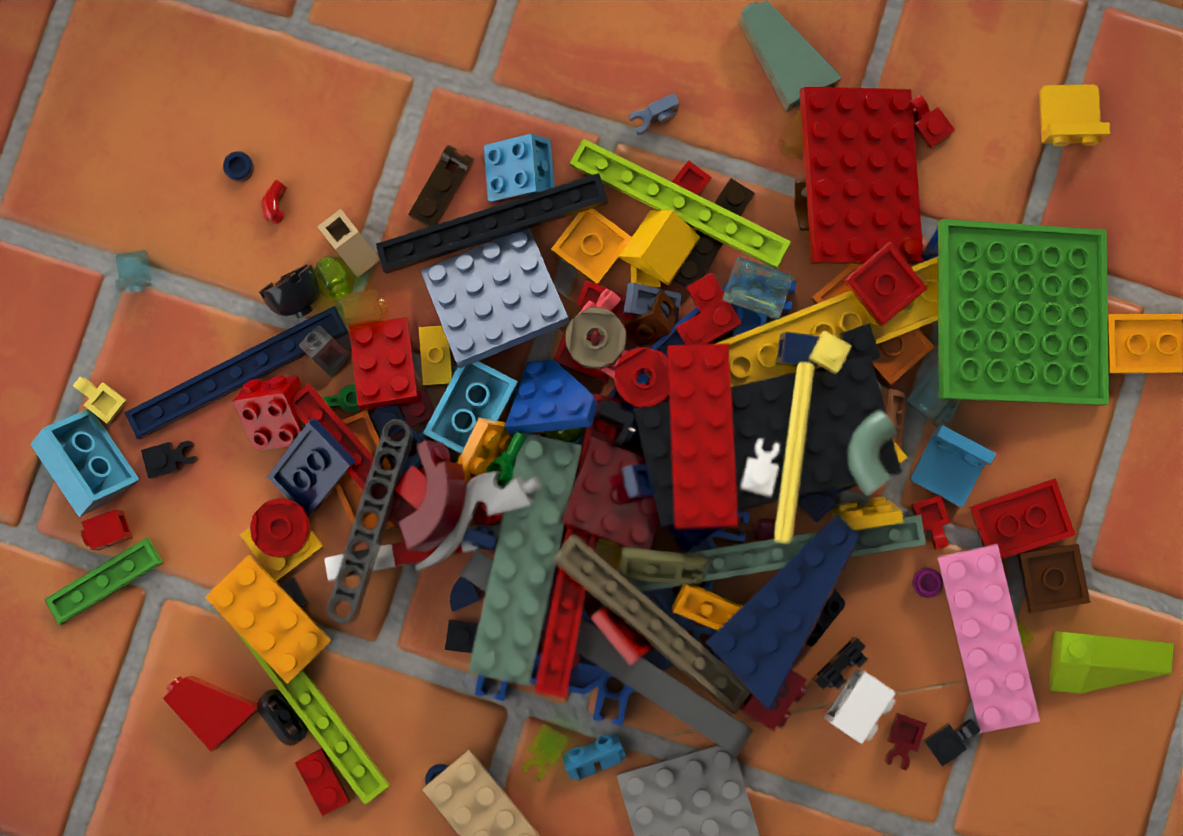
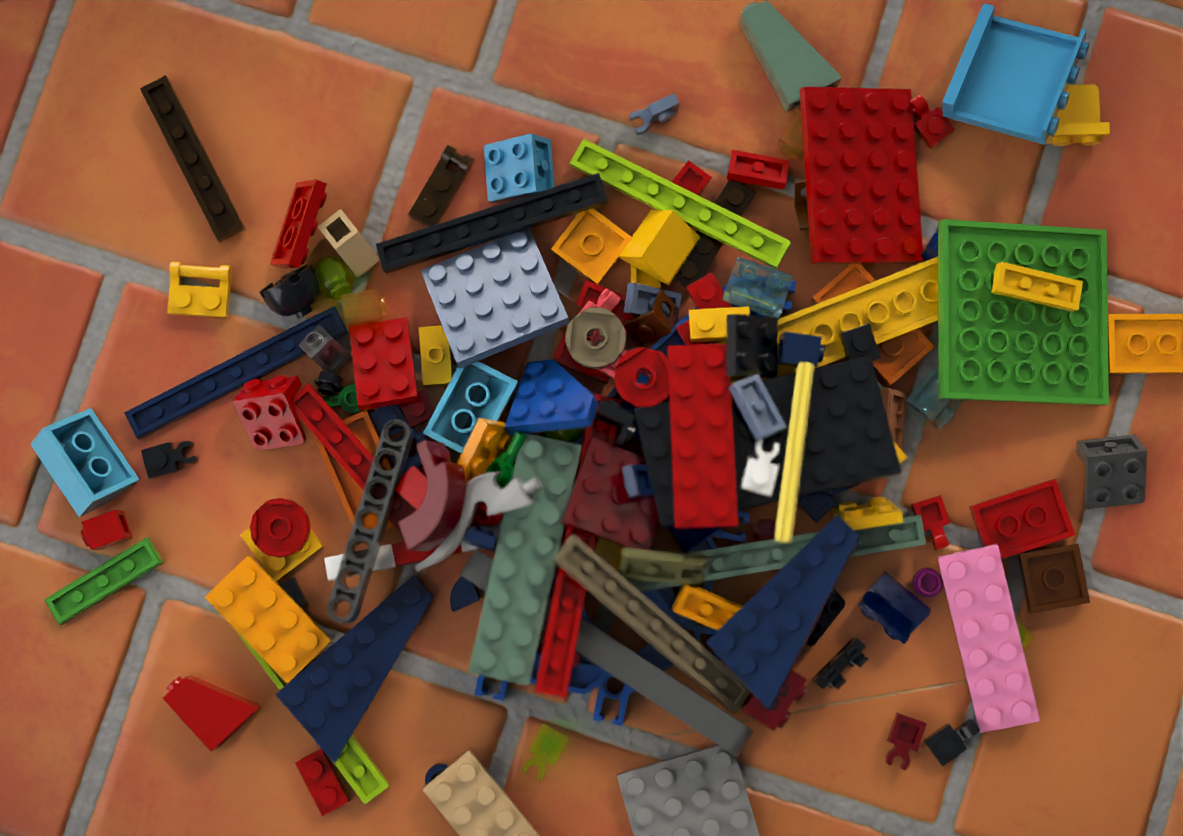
(102, 400): light yellow plate -> none
(133, 271): clear light blue bracket -> none
(192, 159): none -> dark brown plate
(199, 300): none -> yellow plate
(238, 166): dark blue tile -> none
(270, 202): red arm -> none
(281, 718): black plate -> none
(299, 224): none -> red plate
(311, 467): dark blue plate -> none
(328, 383): none -> black plate
(343, 681): none -> dark blue wing
(461, 636): black plate -> none
(580, 760): dark azure hinge -> none
(621, 635): red plate -> none
(711, 323): none -> yellow plate
(752, 346): none -> black plate
(757, 407): none -> sand blue plate
(758, 169): none -> red plate
(829, 352): light yellow plate -> none
(860, 706): white brick -> none
(864, 451): sand green cylinder -> none
(885, 284): red plate -> none
(893, 607): none -> clear blue bracket
(951, 465): dark azure bracket -> none
(1014, 77): none -> dark azure panel
(1037, 286): none -> yellow plate
(1097, 662): lime wedge -> none
(1113, 471): none -> dark grey bracket

